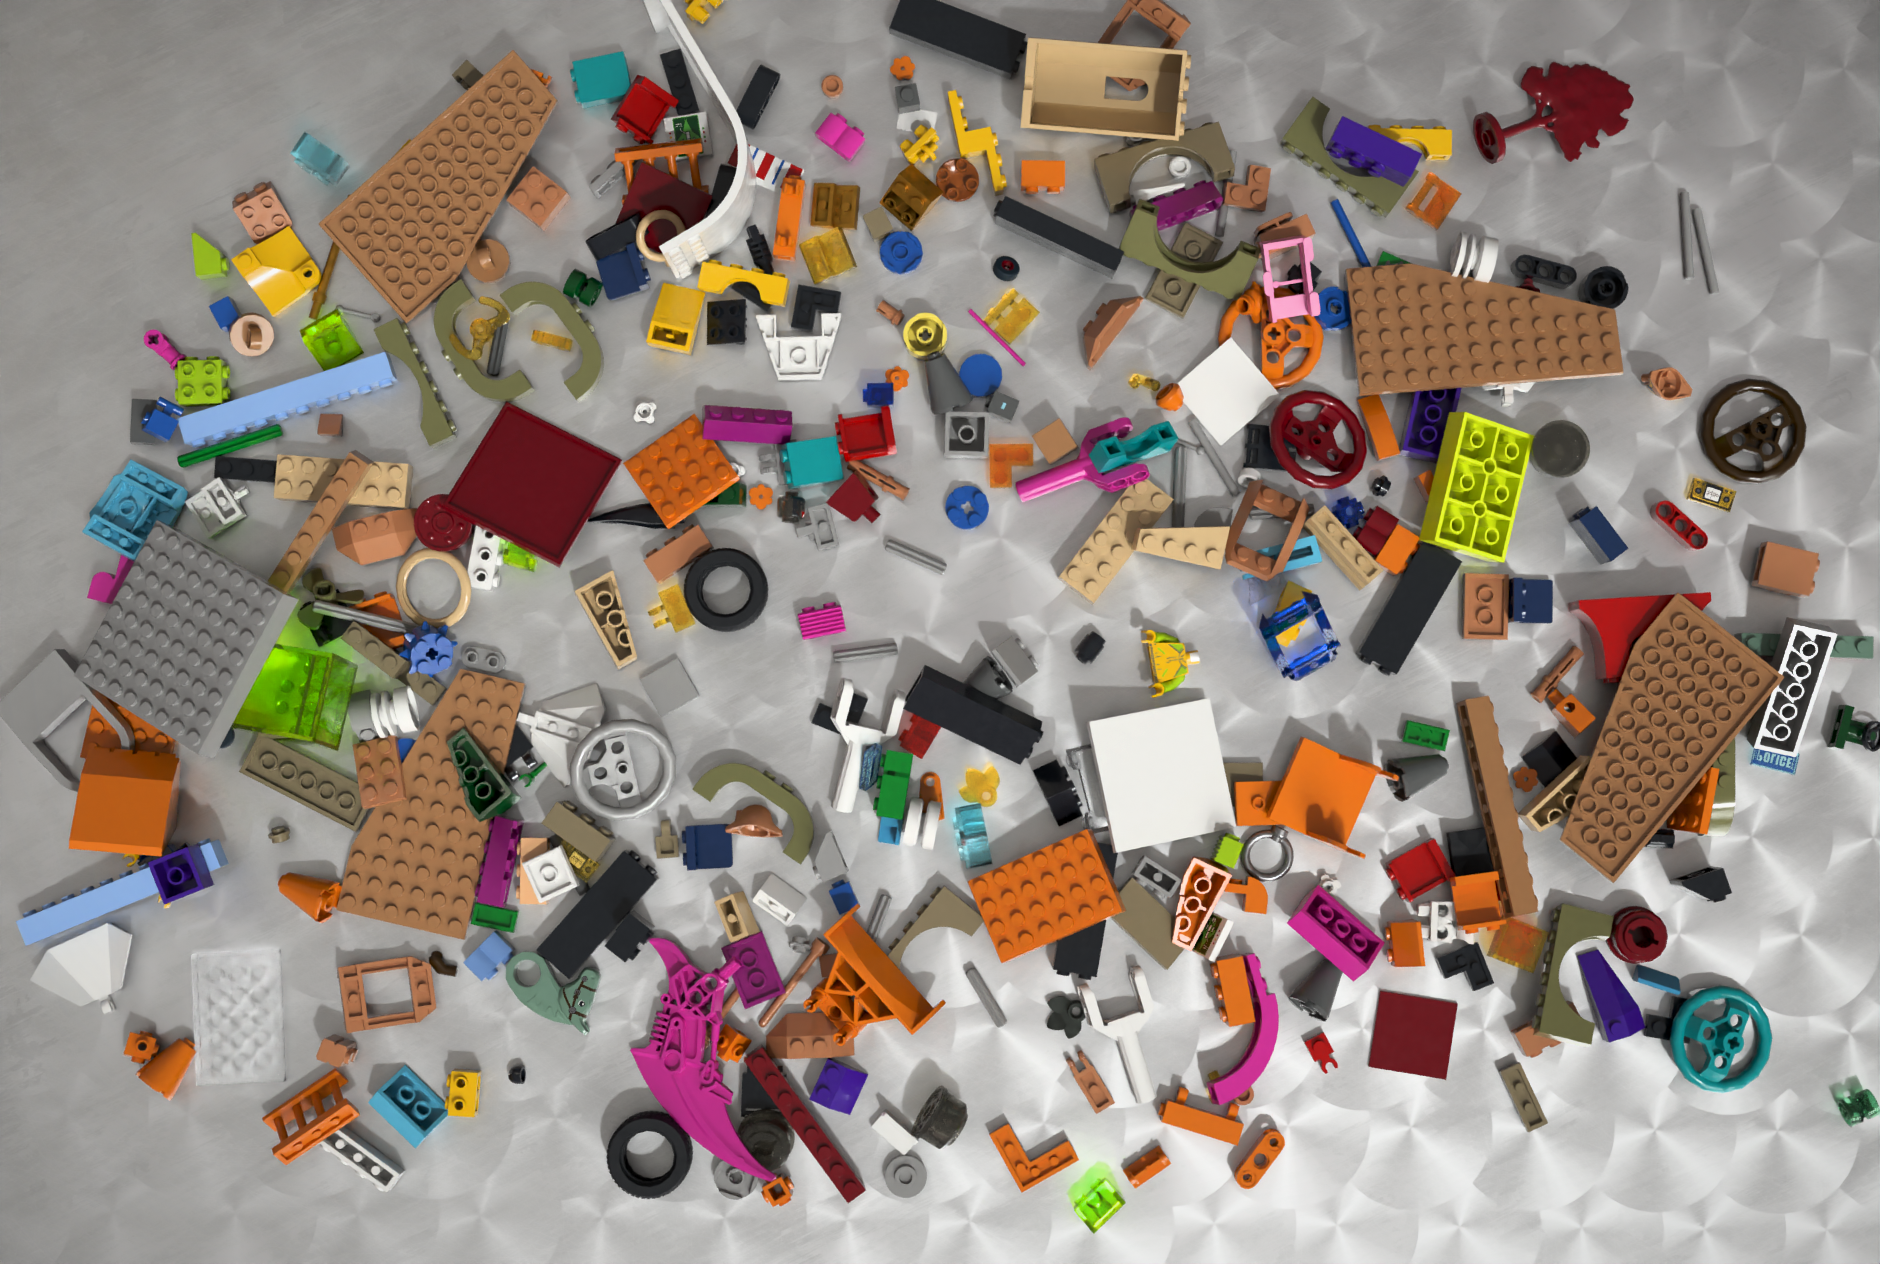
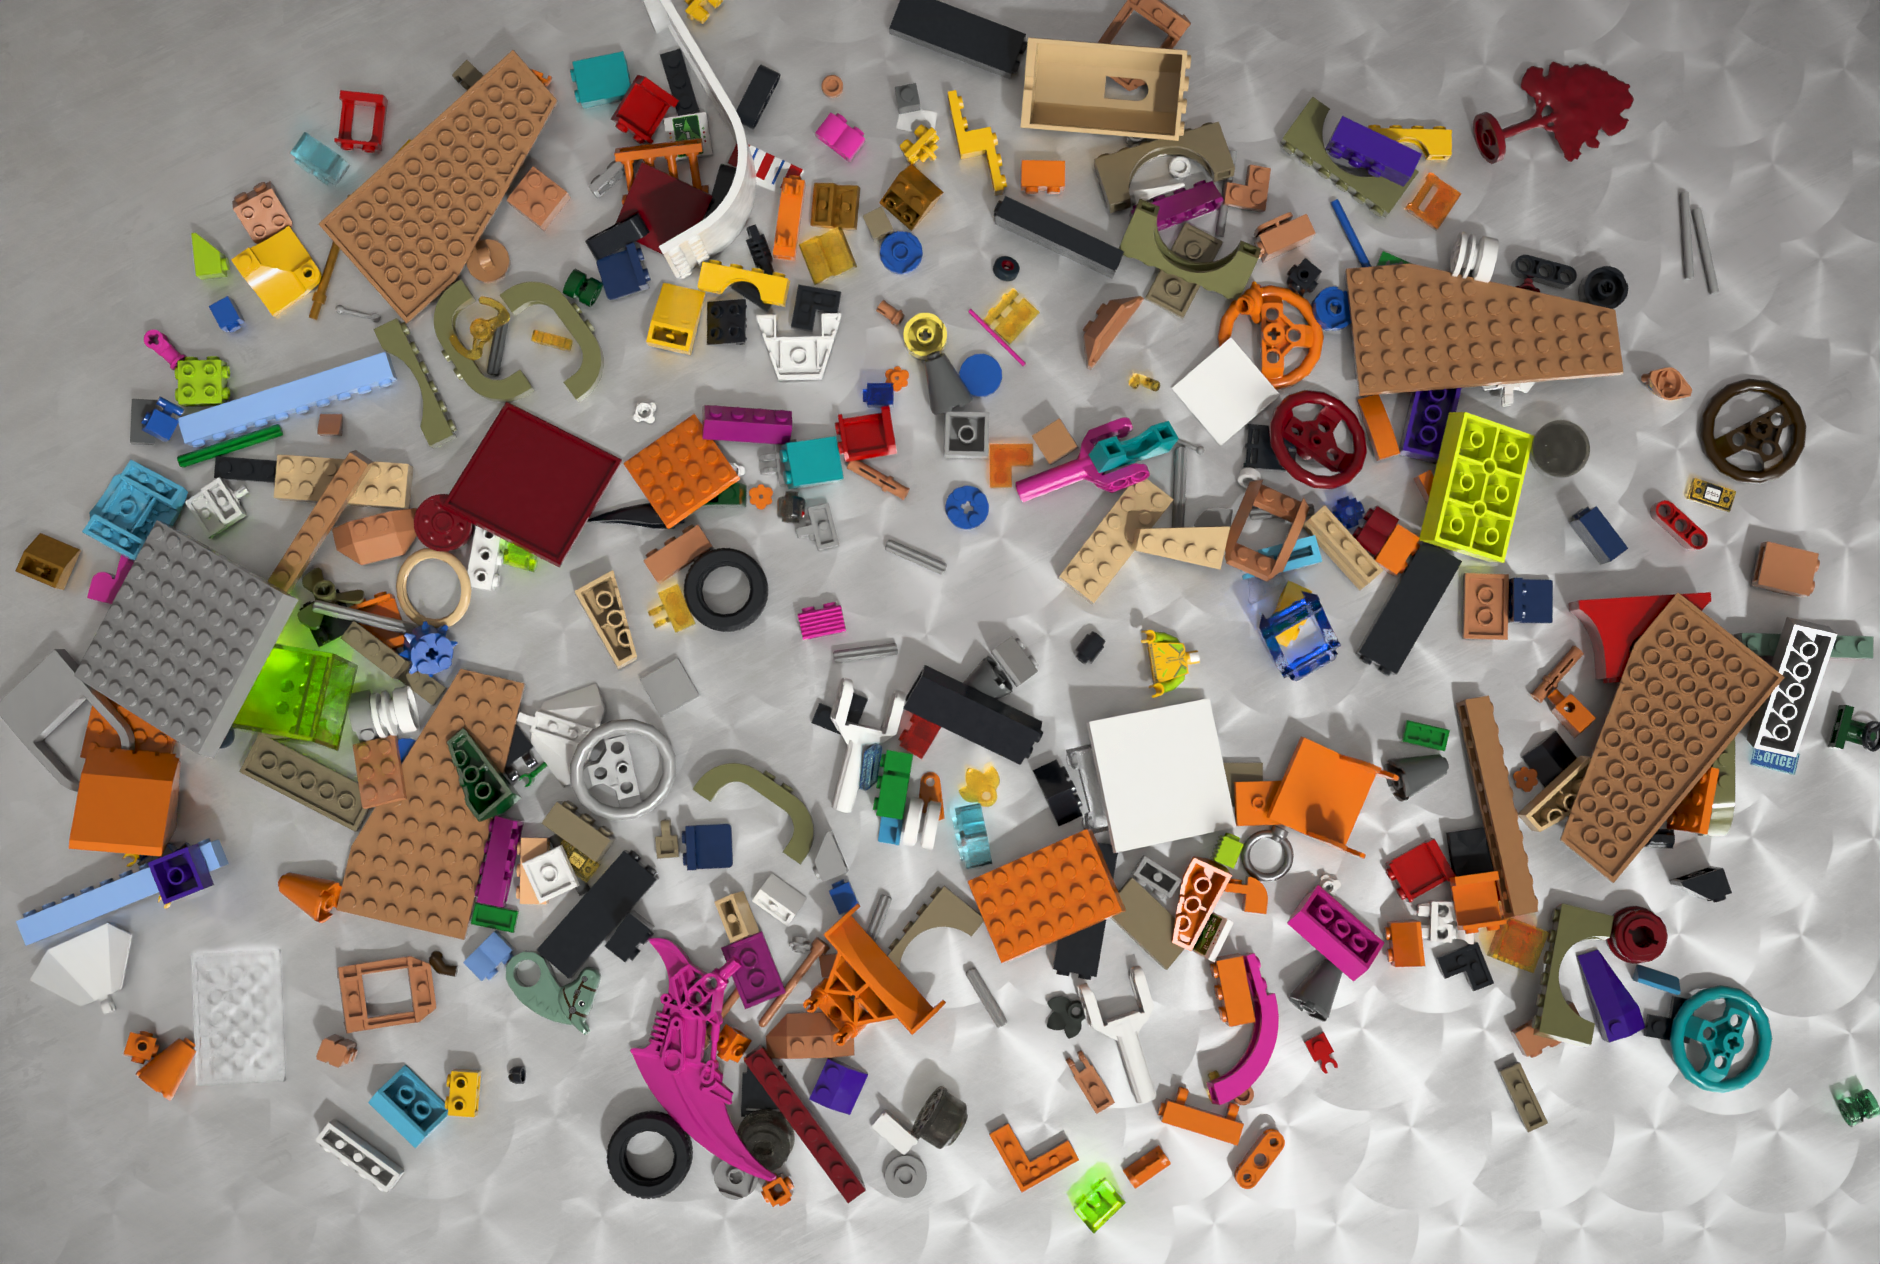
(48, 561): none -> pearl gold slope
(251, 334): tile -> none
(279, 834): dark tan plate -> none
(317, 1129): orange fence -> none
(331, 341): clear neon green slope -> none
(349, 100): none -> red panel
(483, 659): light grey plate -> none
(640, 232): tan piece -> none
(754, 822): nougat hat -> none
(855, 499): dark red torso -> none
(904, 62): orange plant -> none
(957, 179): dark orange dish -> none
(1001, 406): dark grey brick -> none
(1170, 397): orange cone -> none
(1214, 457): light grey bar -> none
(1295, 304): bright pink piece -> none
(1381, 486): black plate -> none
(1413, 1035): dark red piece -> none

